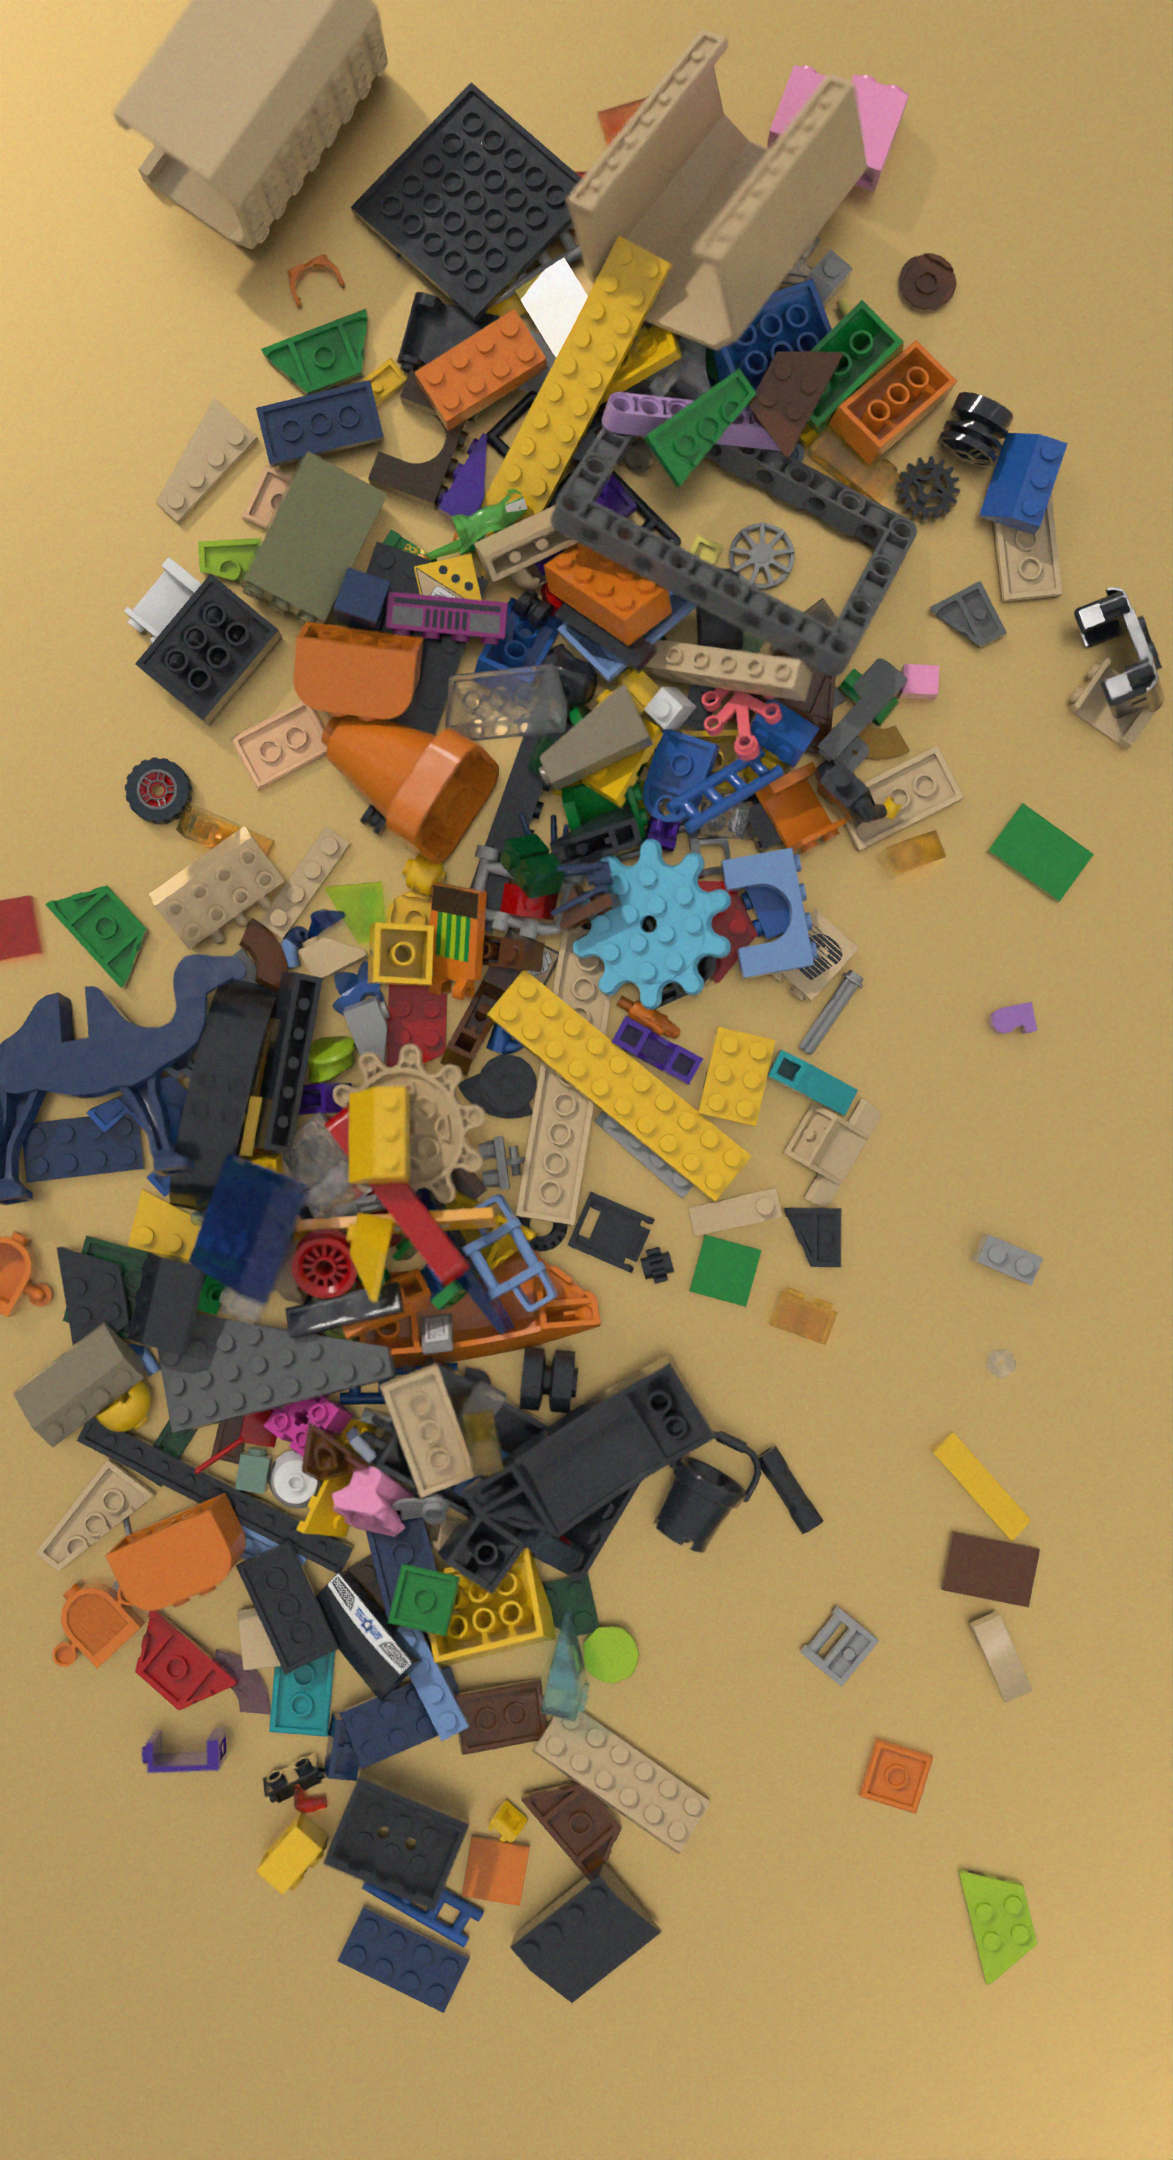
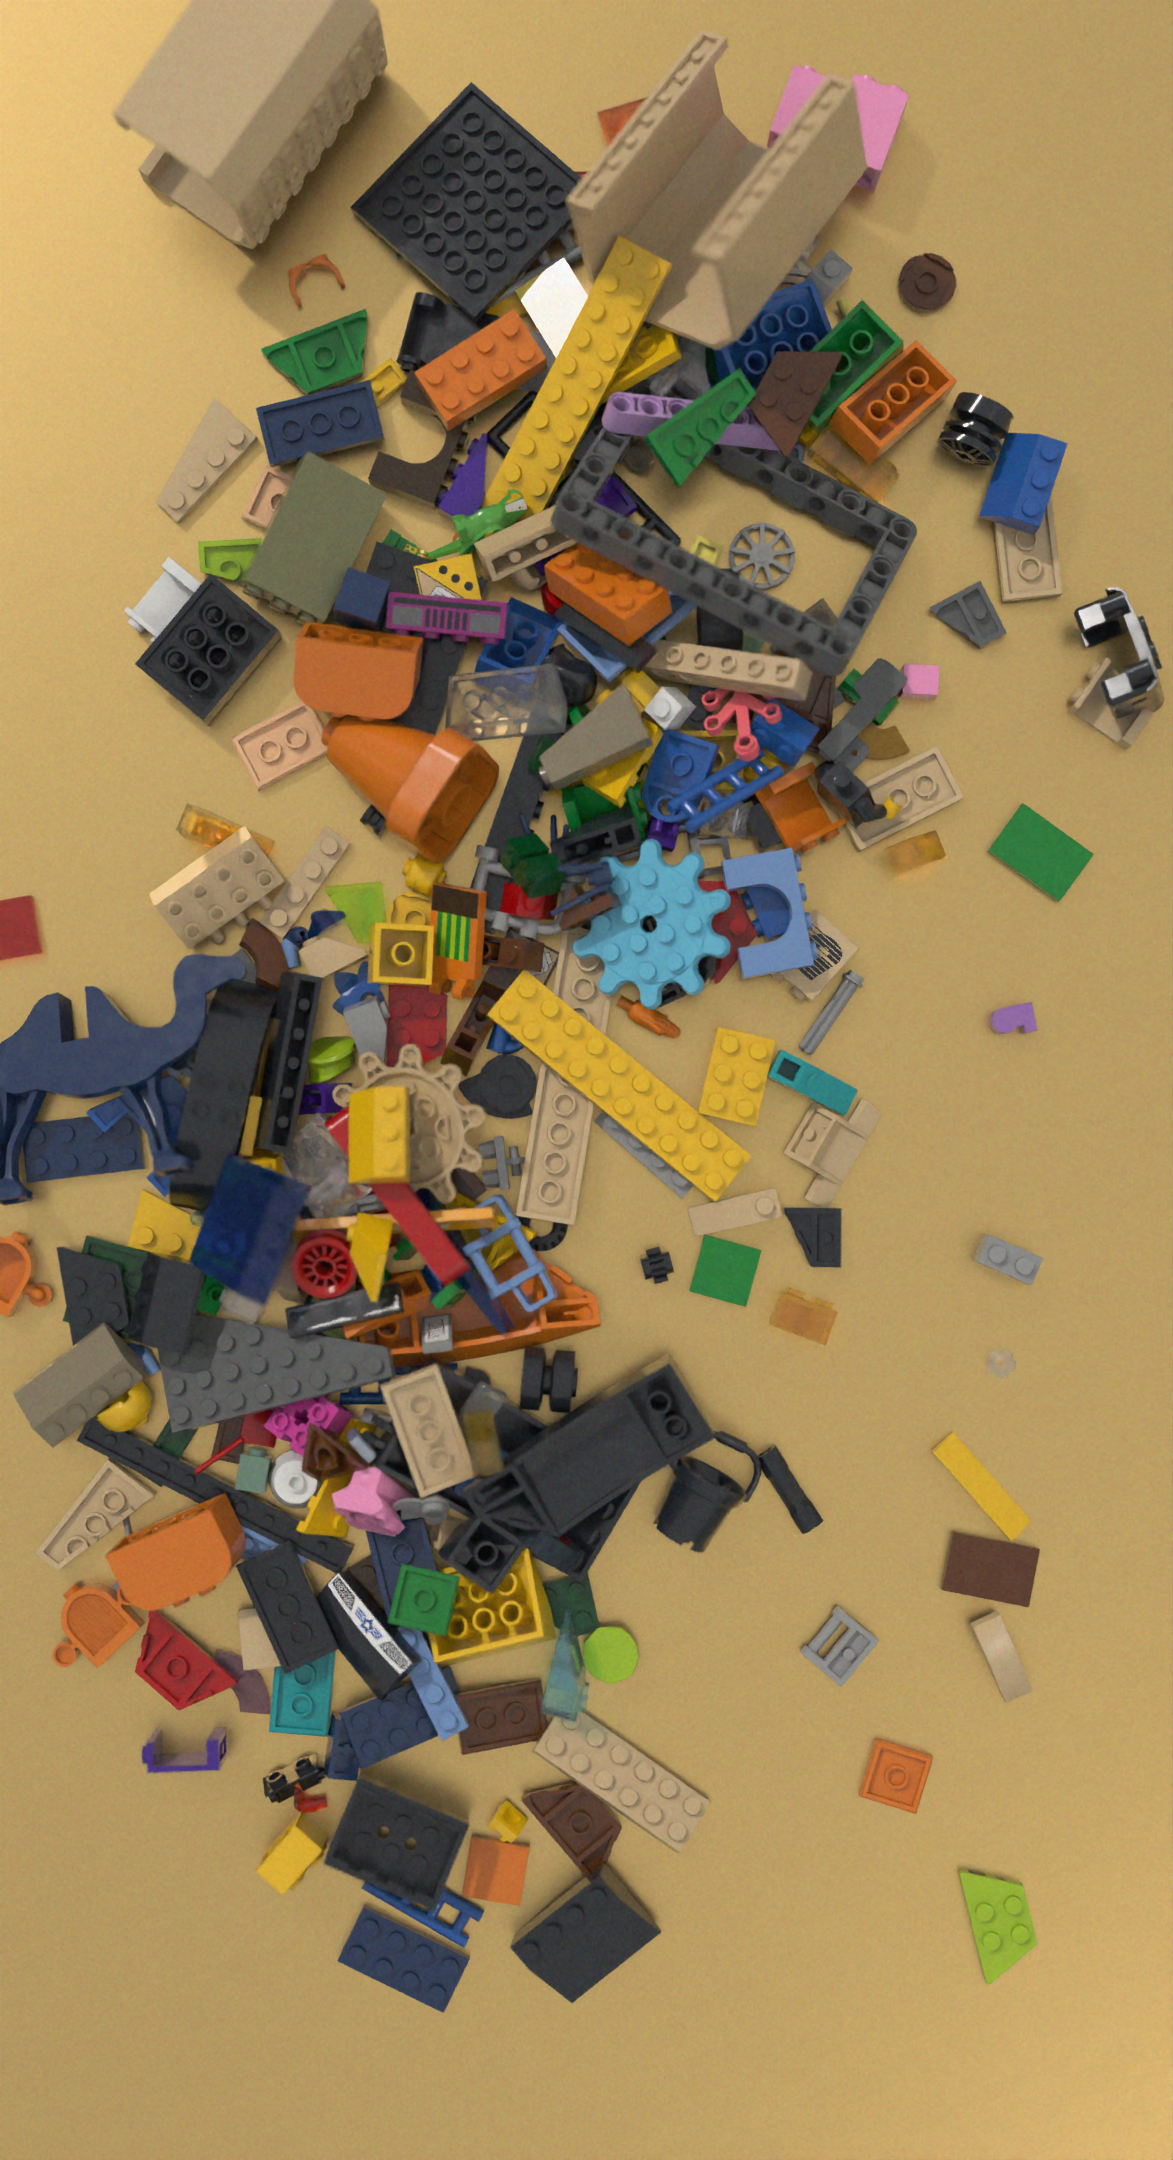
(104, 929): green wing -> none
(159, 774): black wheel -> none
(533, 608): black wheel -> none
(615, 1234): black container -> none
(657, 1051): dark purple arch -> none
(937, 495): black gear -> none

